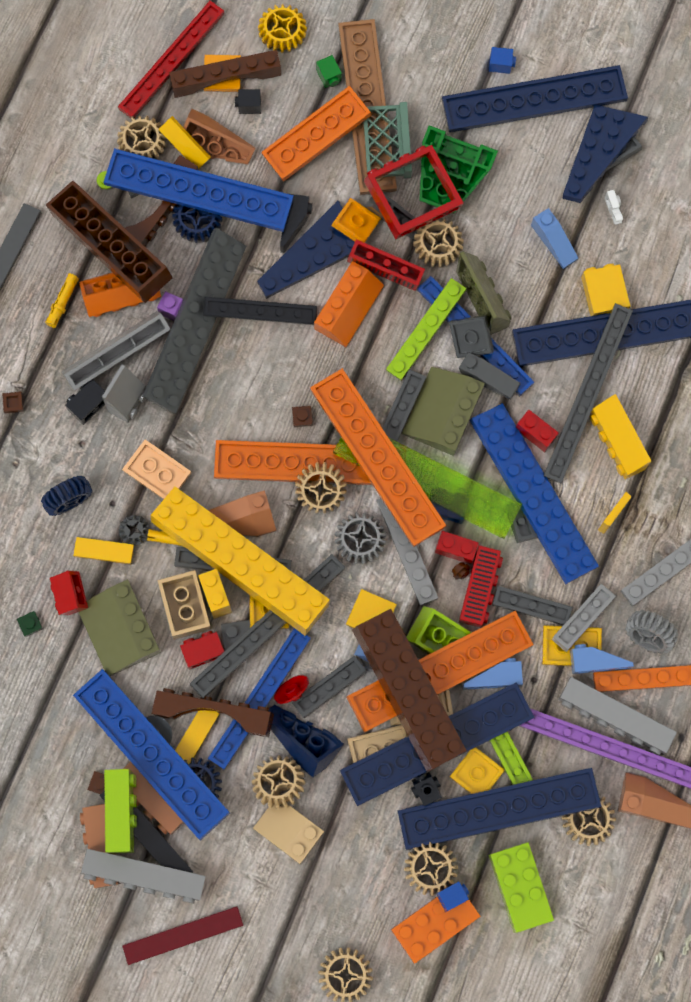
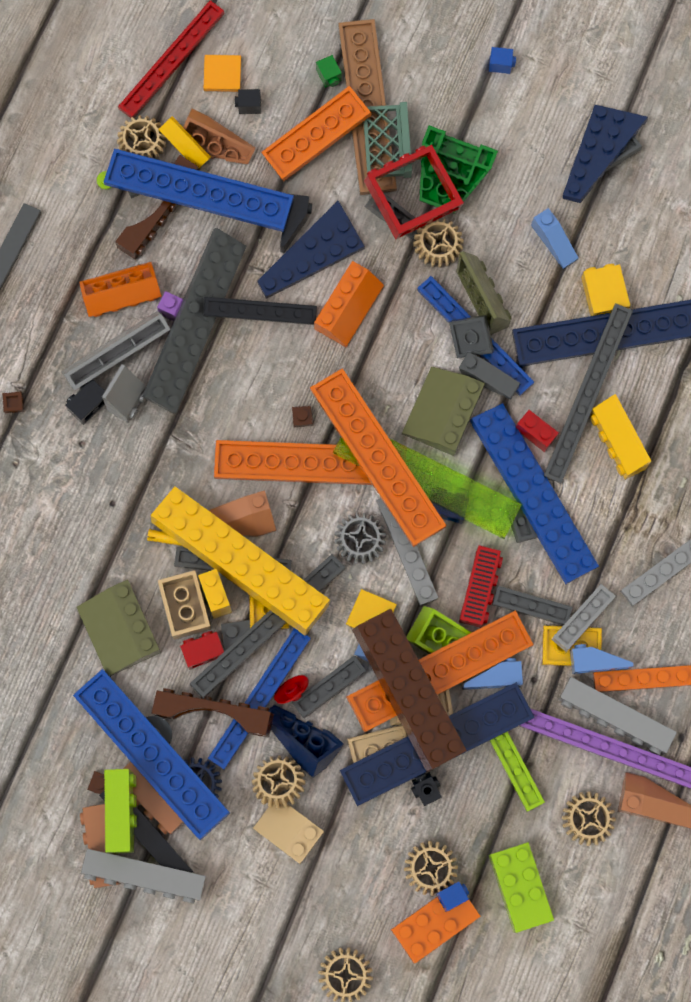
(29, 624): dark green plate -> none
(64, 295): yellow pin -> none
(66, 495): dark blue gear -> none
(68, 593): red brick -> none
(103, 550): yellow tile -> none
(109, 241): reddish brown brick -> none
(136, 538): dark grey gear -> none
(156, 470): light nougat plate -> none
(182, 935): dark red tile -> none
(189, 217): dark blue gear -> none
(193, 79): reddish brown arch -> none
(196, 734): yellow tile -> none
(285, 19): yellow gear -> none
(327, 488): tan gear -> none
(356, 221): light orange tile -> none
(386, 265): red brick -> none
(403, 404): dark grey plate -> none
(426, 329): lime plate -> none
(456, 547): red brick -> none
(461, 571): reddish brown plate -> none
(477, 772): yellow tile -> none
(499, 808): dark blue plate -> none
(534, 98): dark blue plate -> none
(613, 203): white plate -> none
(614, 513): yellow tile -> none
(651, 631): light grey gear -> none

